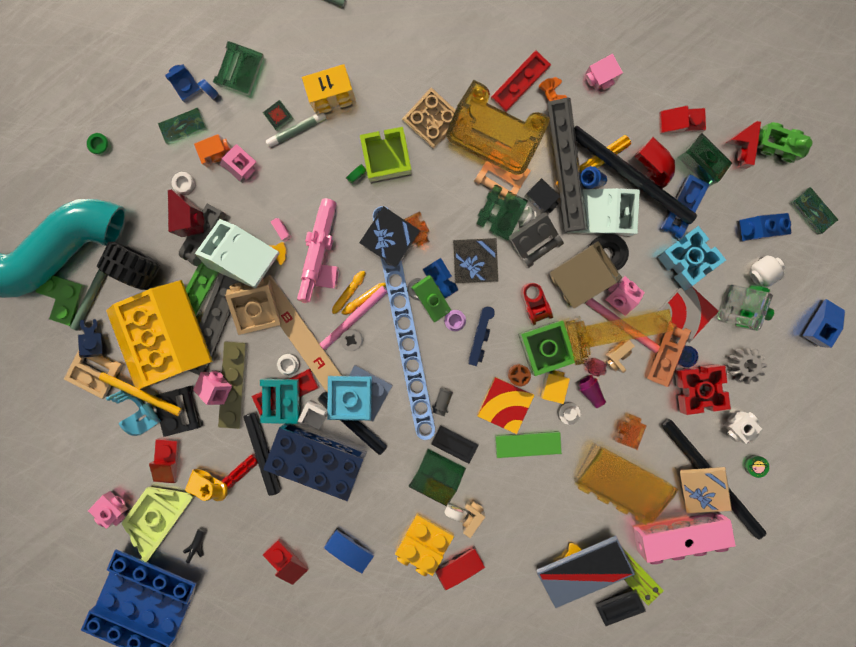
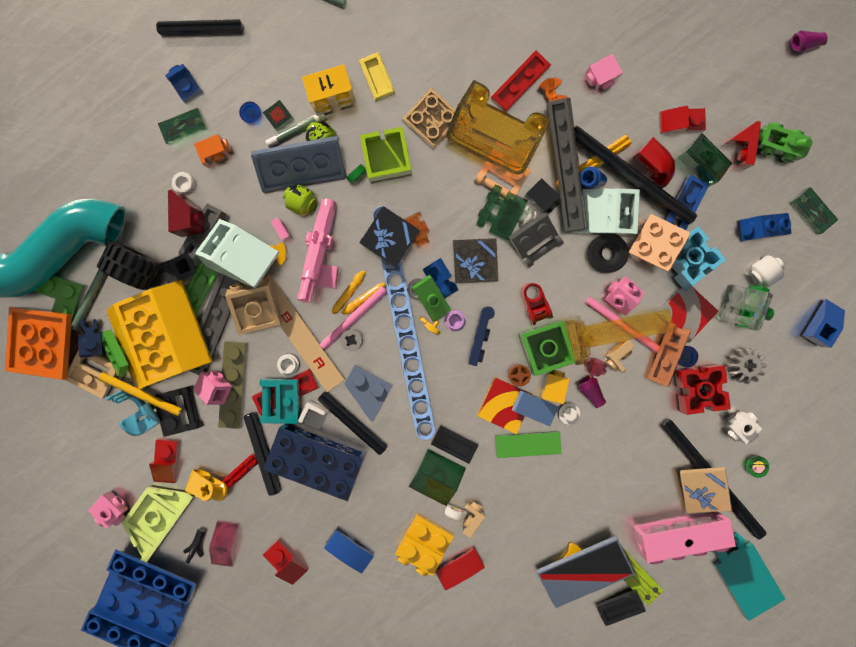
(38, 342): none -> orange plate
(98, 144): green tile -> none
(115, 353): none -> bright green plate
(177, 267): none -> black brick
(199, 26): none -> black axle
(208, 88): blue tile -> none
(224, 543): none -> clear pink slope
(238, 156): bright pink brick -> none
(244, 70): clear green plate -> none
(250, 112): none -> clear blue tile
(299, 164): none -> sand blue tile
(299, 199): none -> lime head
(319, 130): none -> lime head
(349, 398): medium azure tile -> none
(377, 76): none -> light yellow tile
(430, 327): none -> yellow piece
(442, 402): dark grey pin -> none
(535, 408): none -> medium blue tile
(585, 275): dark tan brick -> none
(624, 485): clear yellow windscreen -> none
(630, 431): clear orange brick -> none
(659, 243): none -> light nougat bracket
(748, 579): none -> teal tile
(808, 40): none -> magenta cone

